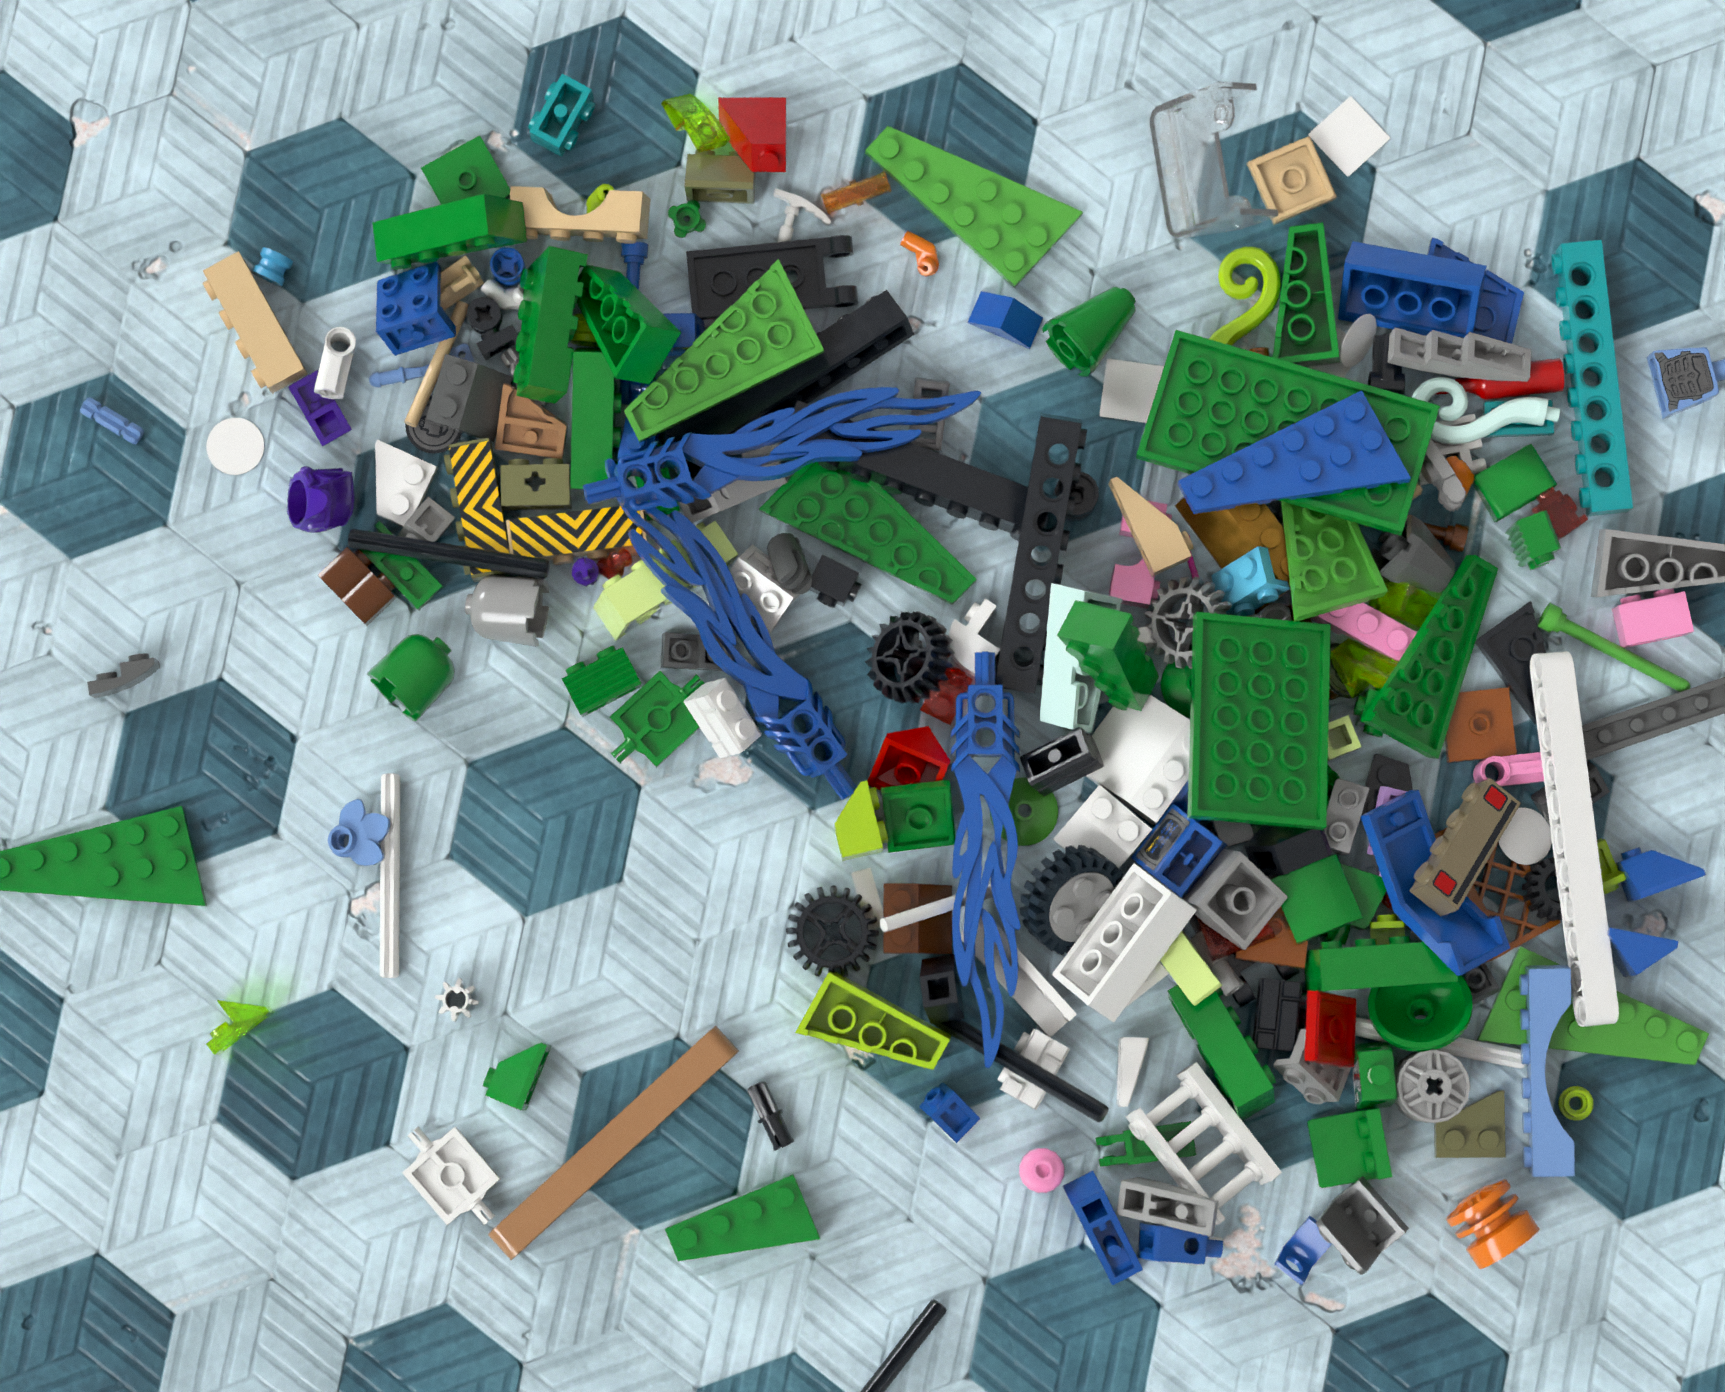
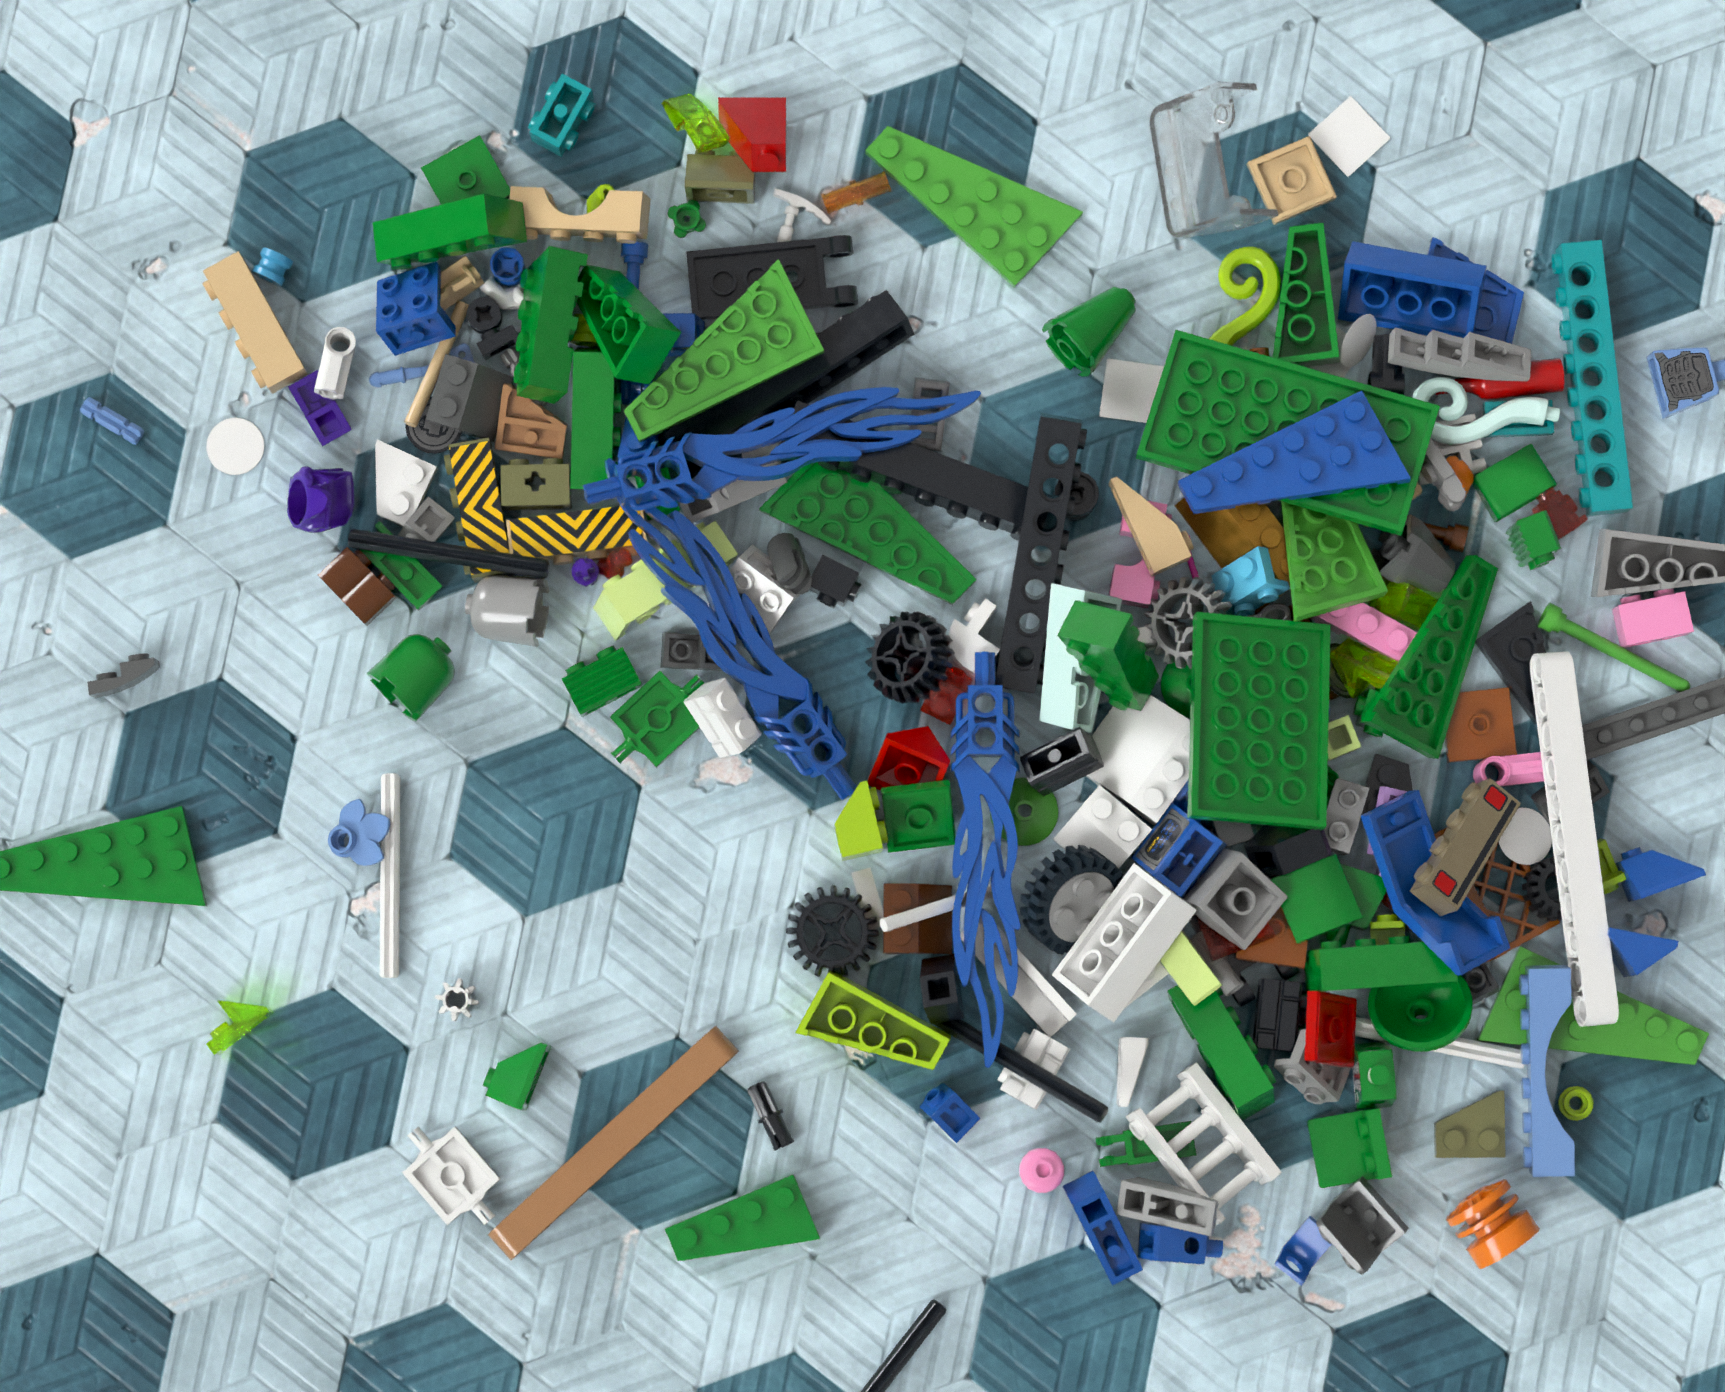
(925, 253): orange arm -> none
(1006, 318): blue slope -> none
(1411, 1086): light grey wheel -> none

